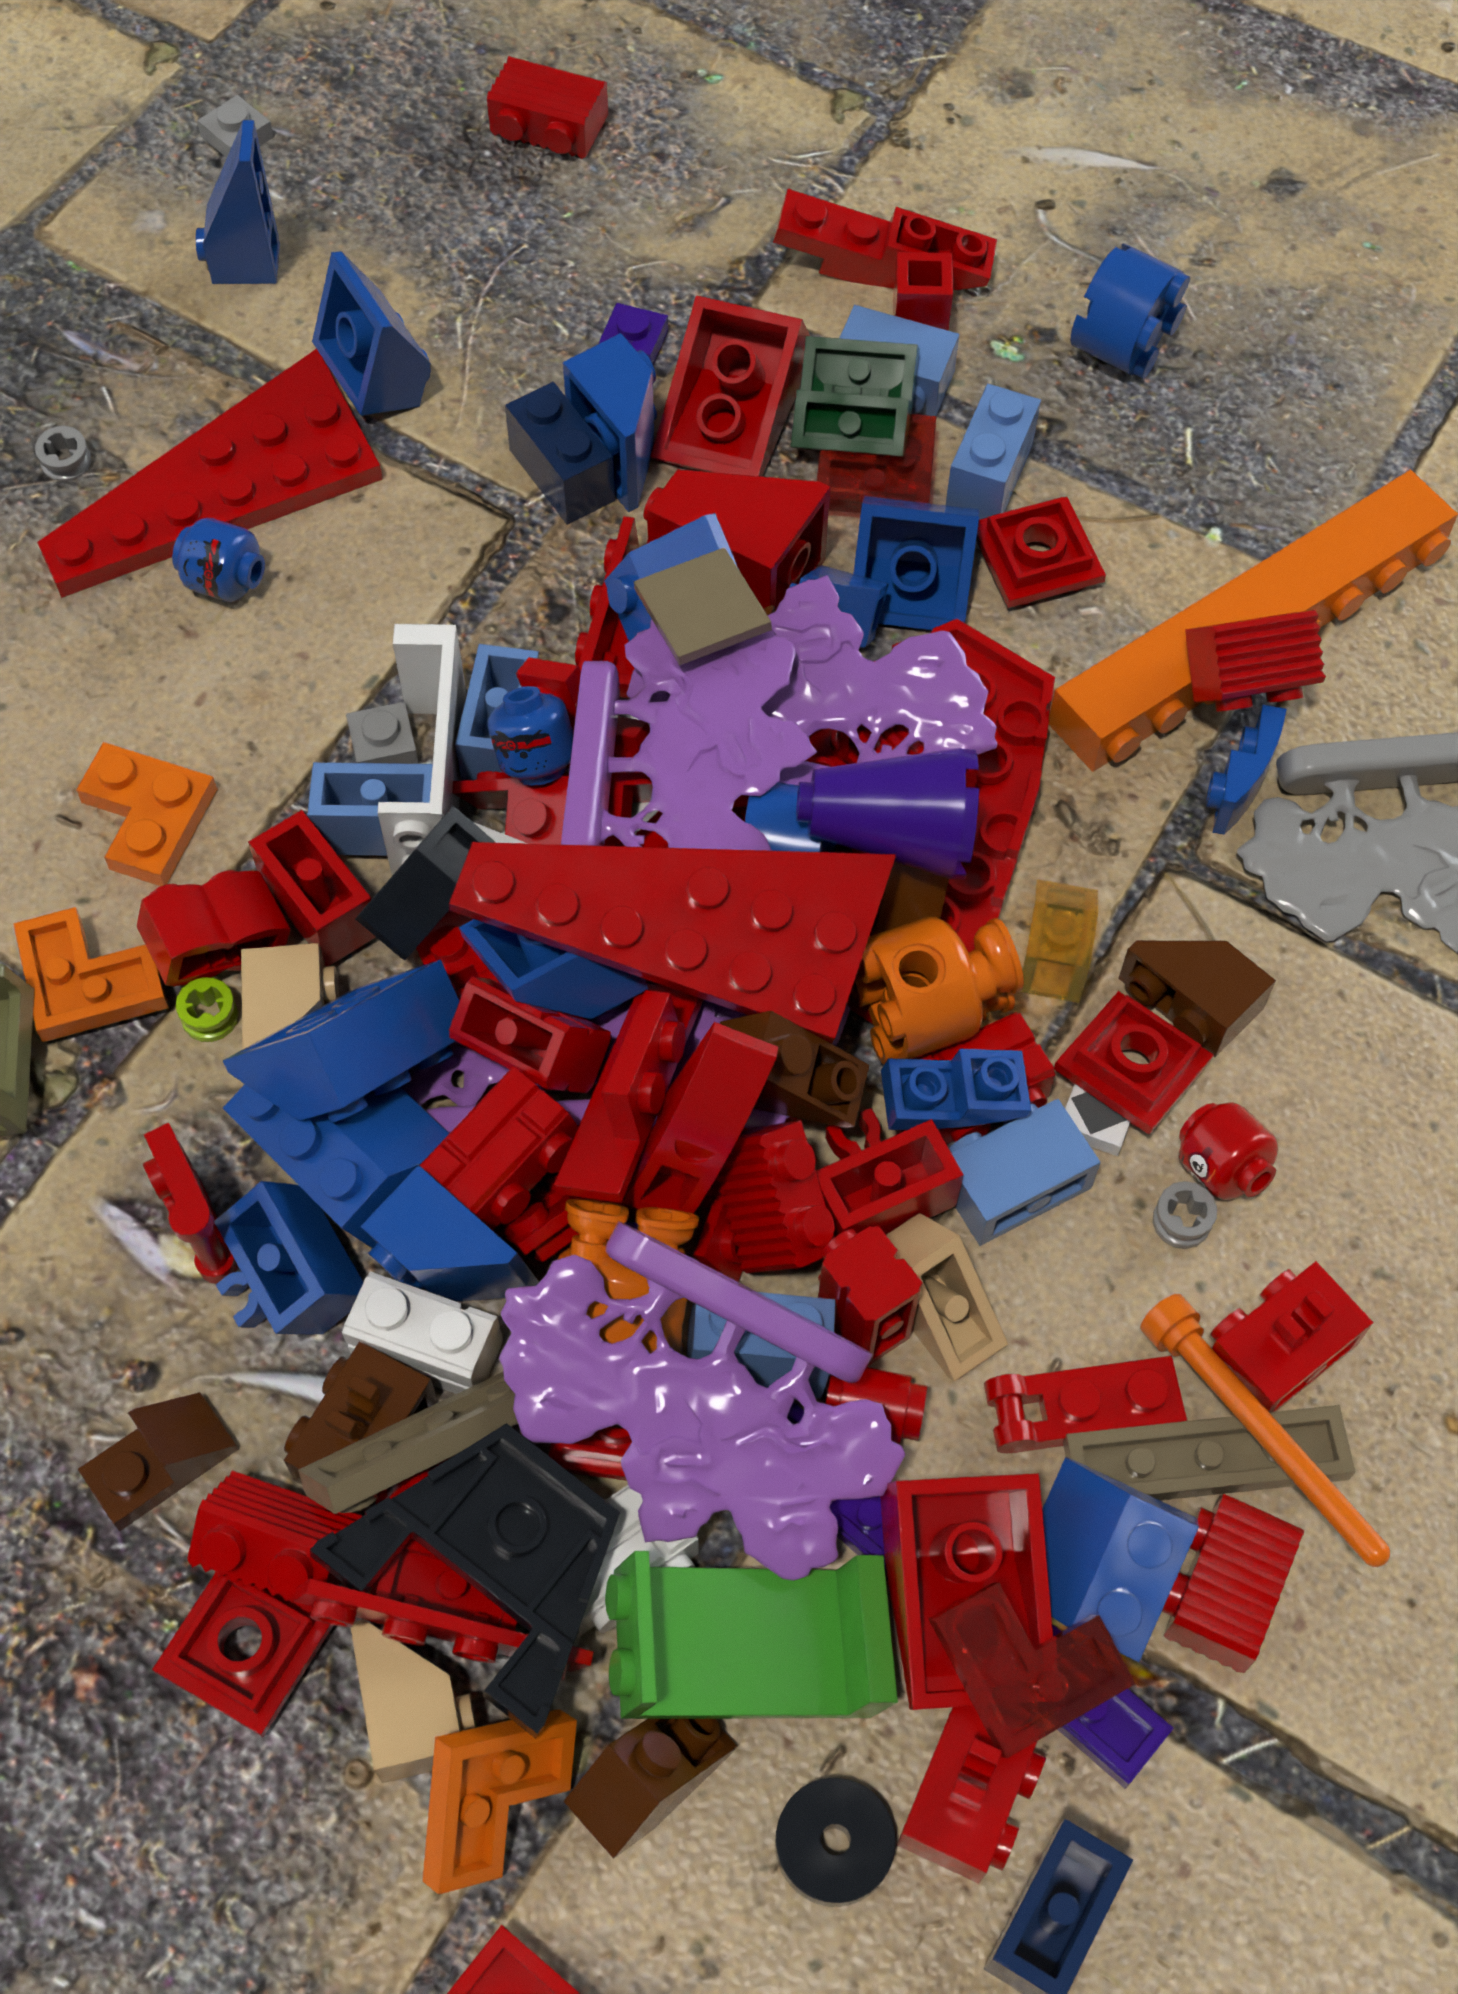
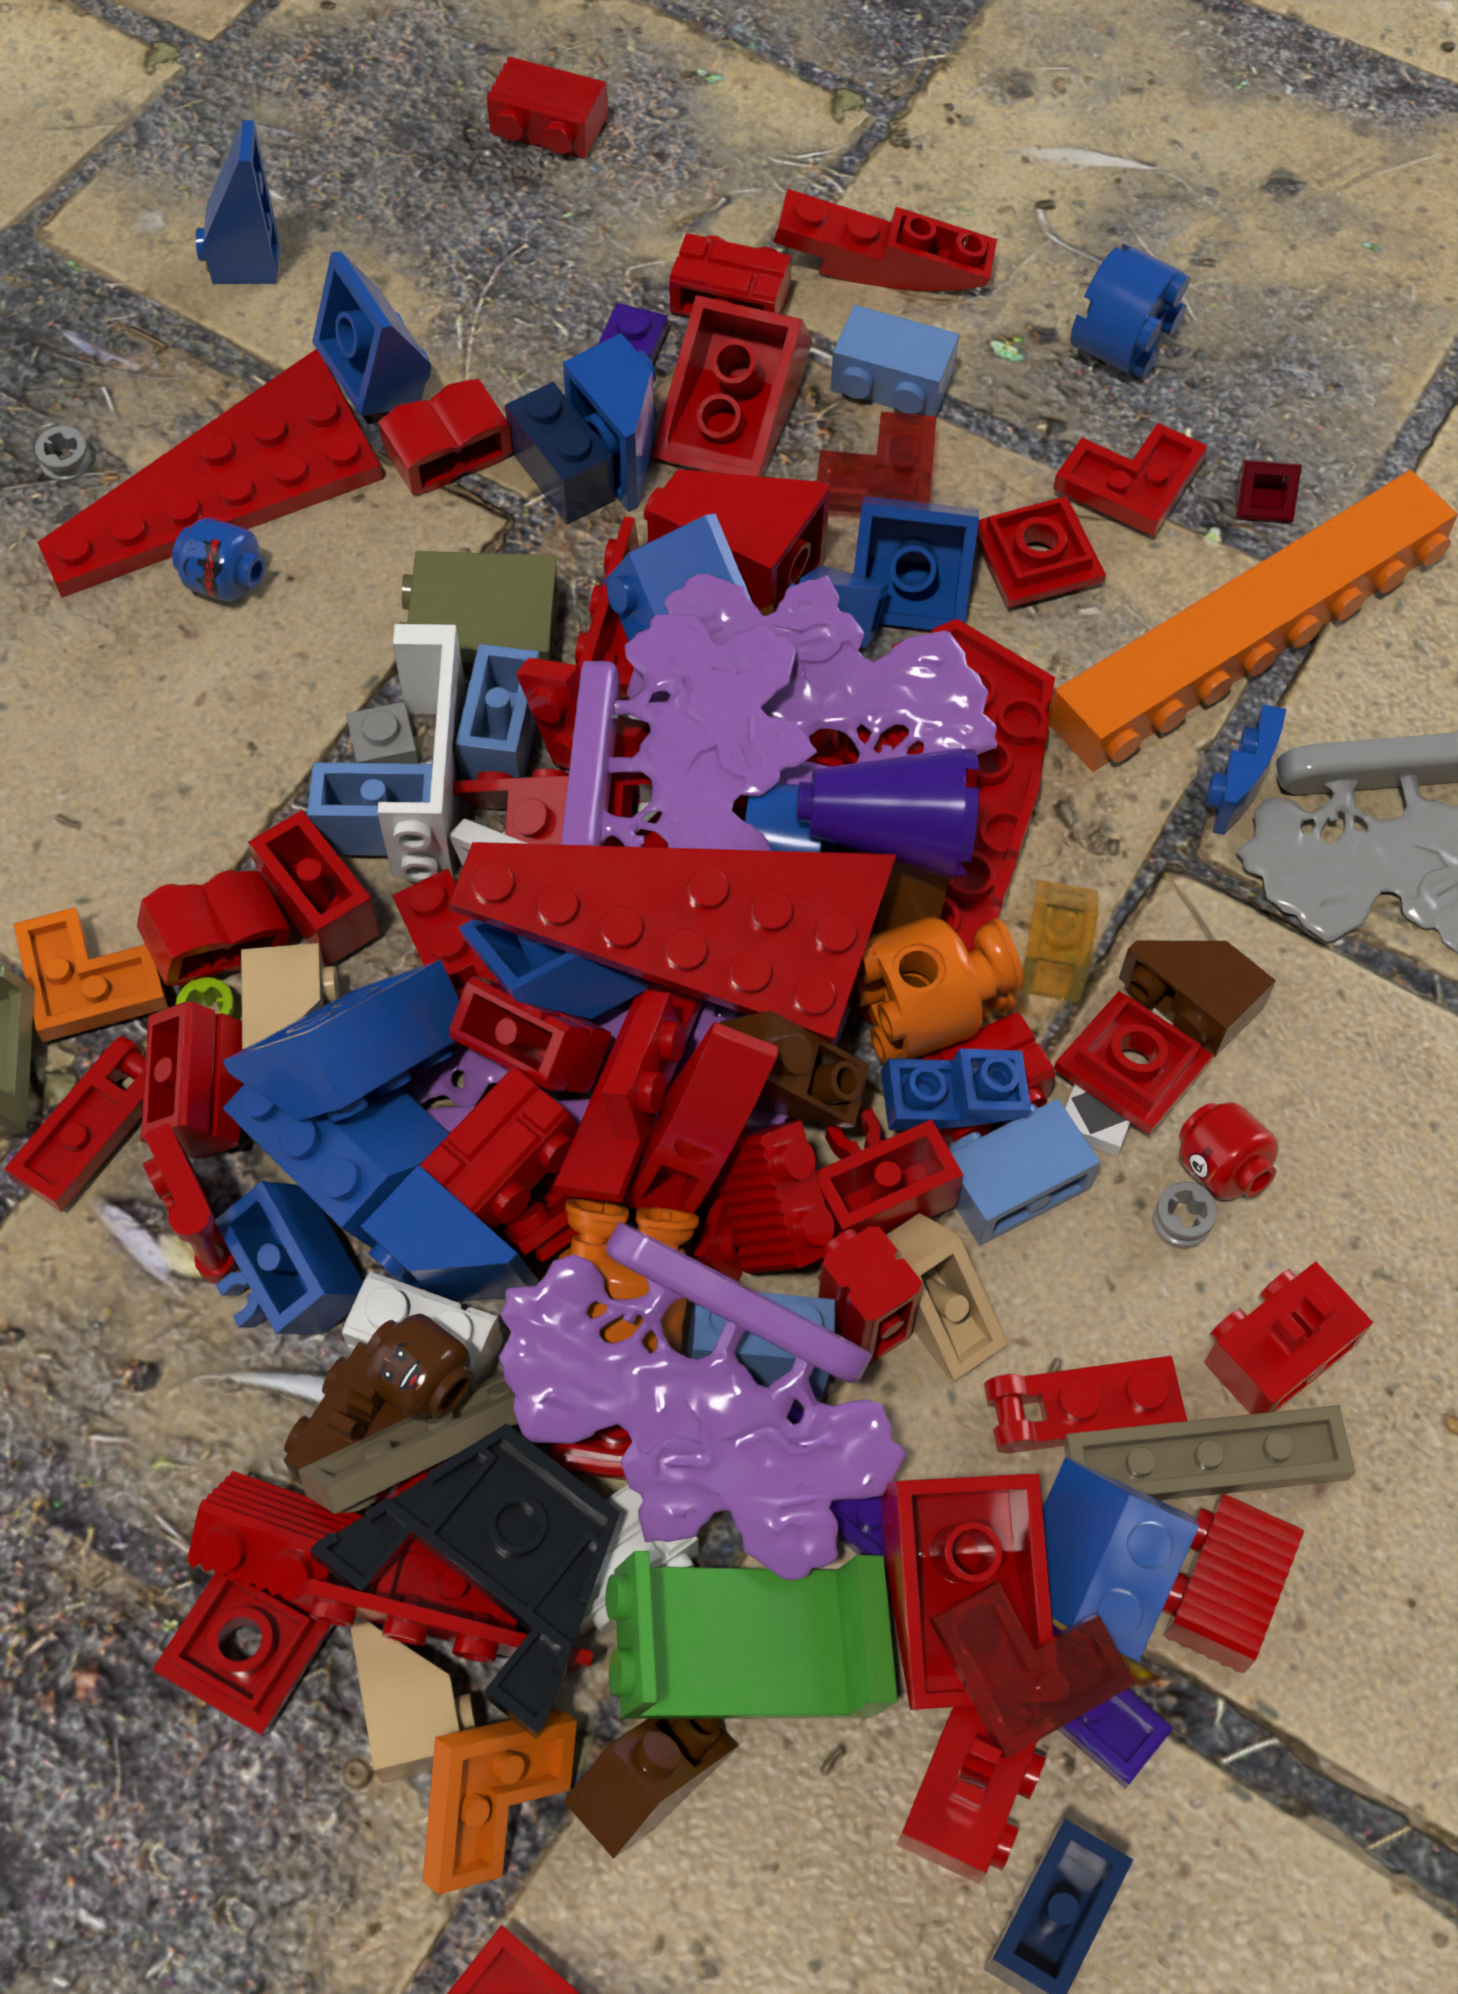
(83, 1127): none -> red plate
(159, 804): orange plate -> none
(163, 1455): reddish brown slope -> none
(188, 1077): none -> red brick
(223, 123): light grey plate -> none
(418, 1367): none -> reddish brown head
(422, 886): black slope -> none
(445, 436): none -> red brick
(487, 597): none -> olive panel
(531, 736): blue head -> none
(702, 606): dark tan piece -> none
(729, 274): none -> red brick
(828, 1877): black piece -> none
(855, 396): dark green slope -> none
(900, 1398): red brick -> none
(924, 288): red brick -> none
(993, 451): medium blue brick -> none
(1137, 489): none -> red plate
(1176, 1328): orange piece -> none
(1255, 657): red brick -> none
(1267, 490): none -> dark red slope

